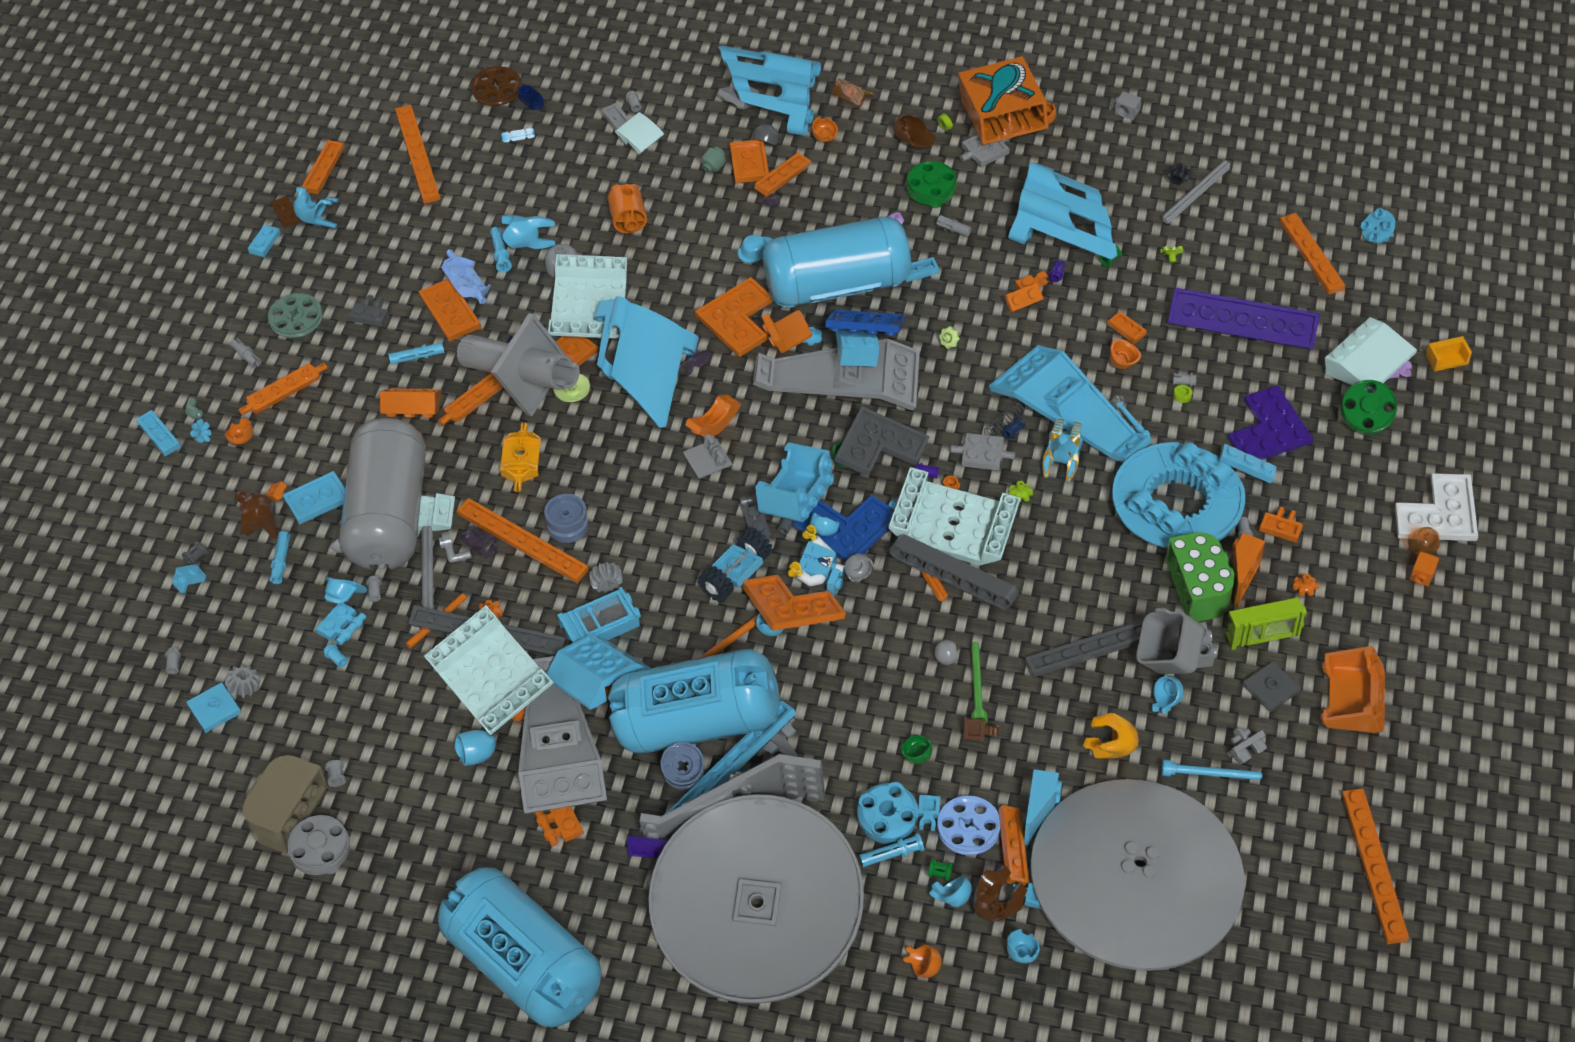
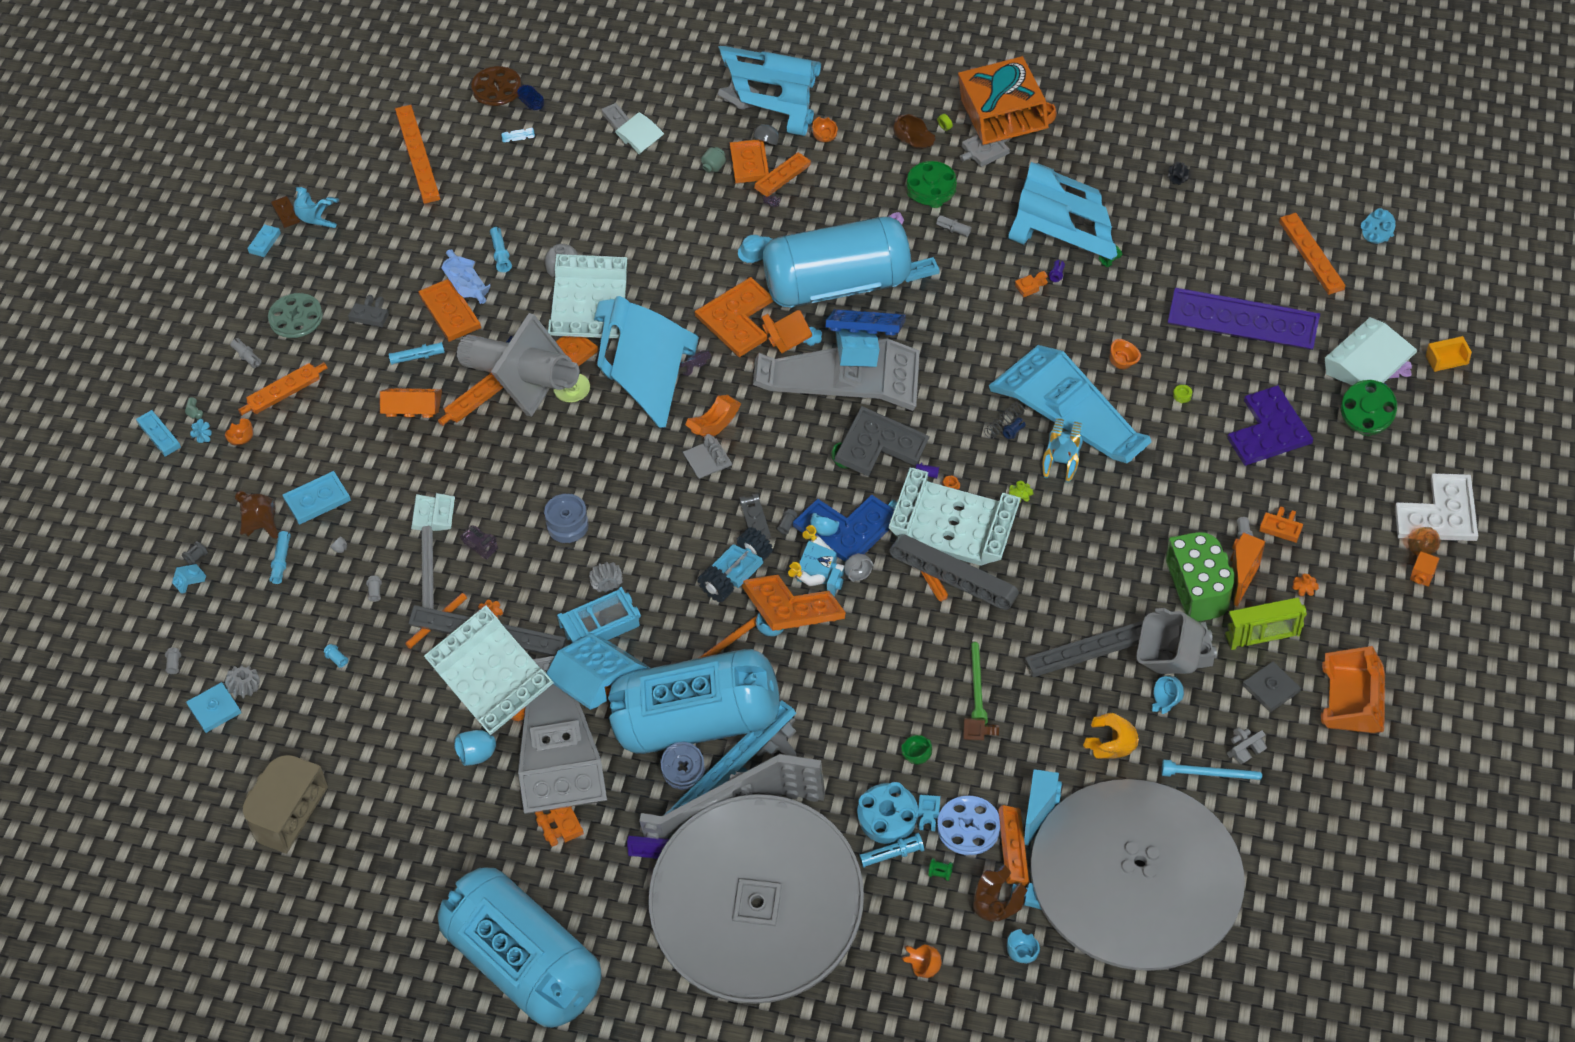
(276, 491): orange plate -> none
(318, 845): light grey piece -> none
(323, 166): orange plate -> none
(335, 773): light grey bush -> none
(337, 620): medium azure plate -> none
(341, 590): medium azure piece -> none
(383, 494): light grey piece -> none
(445, 542): light grey plate -> none
(520, 467): light orange plate -> none
(522, 540): orange plate -> none
(524, 231): medium azure piece -> none
(627, 208): orange cylinder -> none
(632, 98): light grey pin -> none
(798, 485): medium azure windscreen -> none
(851, 91): clear orange panel -> none
(946, 652): light grey piece -> none
(949, 337): yellowish green piece -> none
(954, 893): medium azure piece -> none
(982, 451): light grey plate -> none
(1023, 297): orange plate -> none
(1118, 403): medium azure piece -> none
(1127, 105): light grey brick -> none
(1127, 327): orange plate -> none
(1172, 252): lime plant -> none
(1184, 379): light grey pin -> none
(1184, 463): medium azure piece -> none
(1194, 193): light grey axle -> none
(1247, 463): medium azure plate -> none
(1375, 866): orange plate -> none

